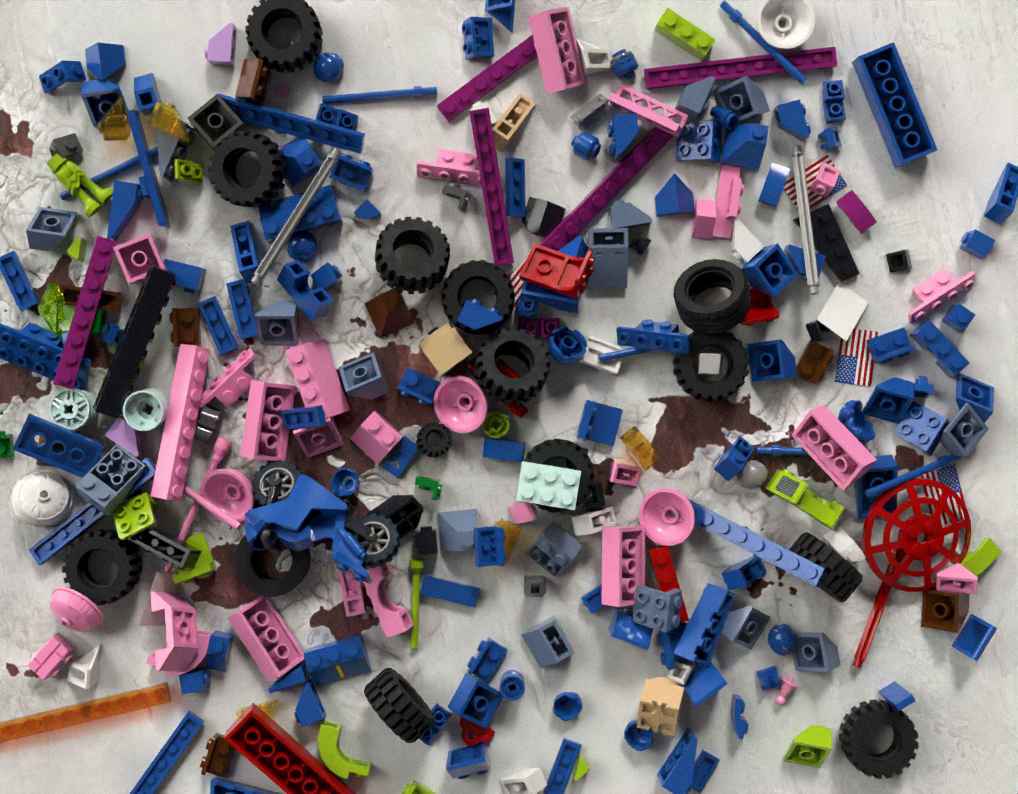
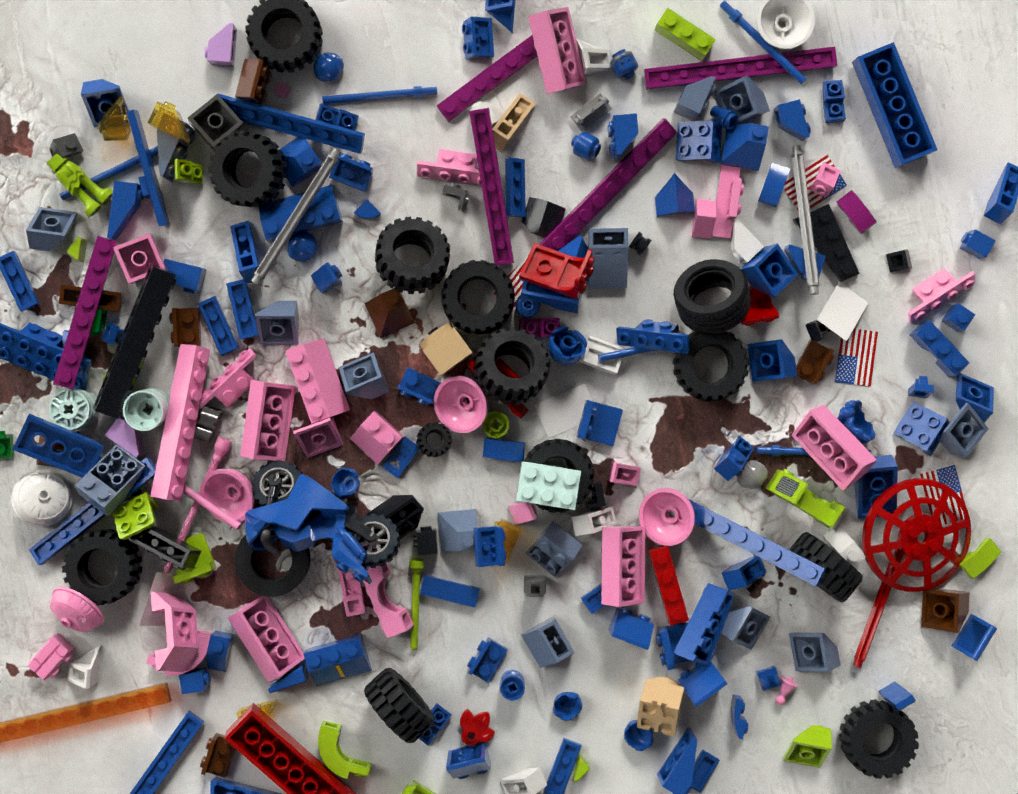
(52, 308): clear neon green wing -> none
(60, 74): blue bracket -> none
(104, 59): blue slope -> none
(146, 93): blue slope -> none
(295, 281): blue arch -> none
(303, 417): blue plate -> none
(309, 706): blue slope -> none
(426, 483): green bracket -> none
(475, 701): blue slope -> none
(478, 317): blue slope -> none
(627, 215): sand blue slope -> none
(640, 448): clear yellow slope -> none
(647, 114): bright pink fence -> none
(657, 608): sand blue bracket -> none
(681, 673): white slope -> none
(709, 363): white slope -> none
(782, 639): blue hair -> none
(832, 136): blue tile -> none
(889, 345): blue bracket -> none
(890, 400): blue slope -> none
(943, 461): blue bar -> none
(957, 580): bright pink slope -> none

